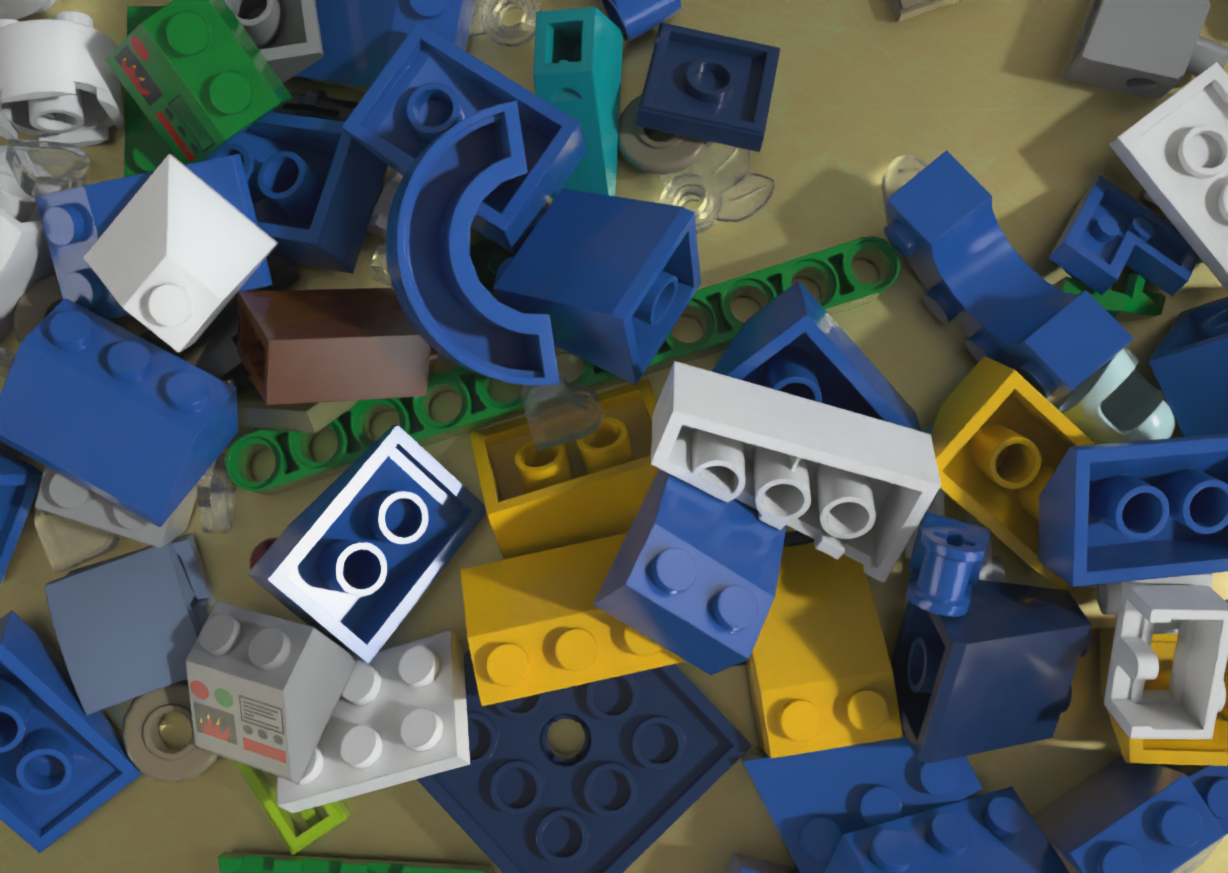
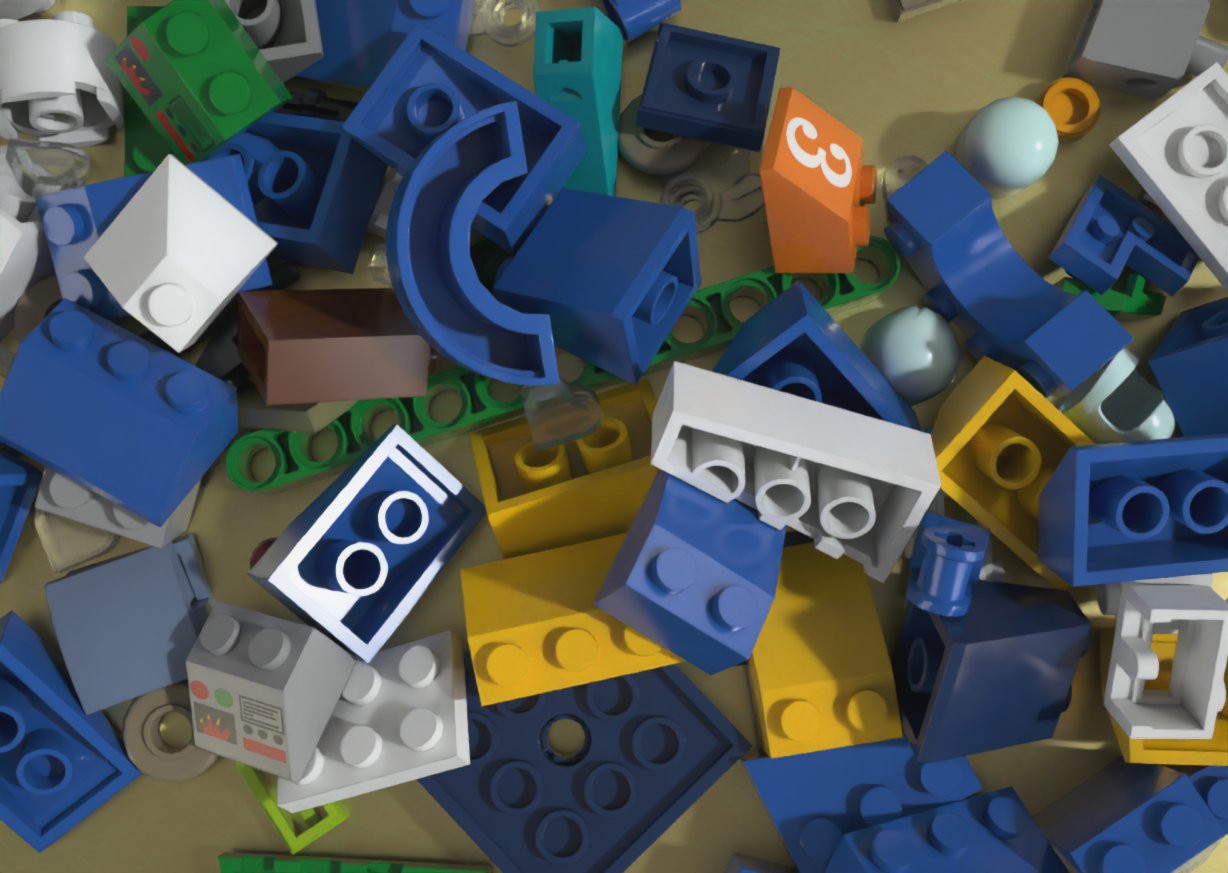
(216, 498): clear tile -> none
(814, 188): none -> orange slope
(914, 352): none -> light aqua hair
(1008, 145): none -> light aqua helmet
(1071, 106): none -> light orange tile

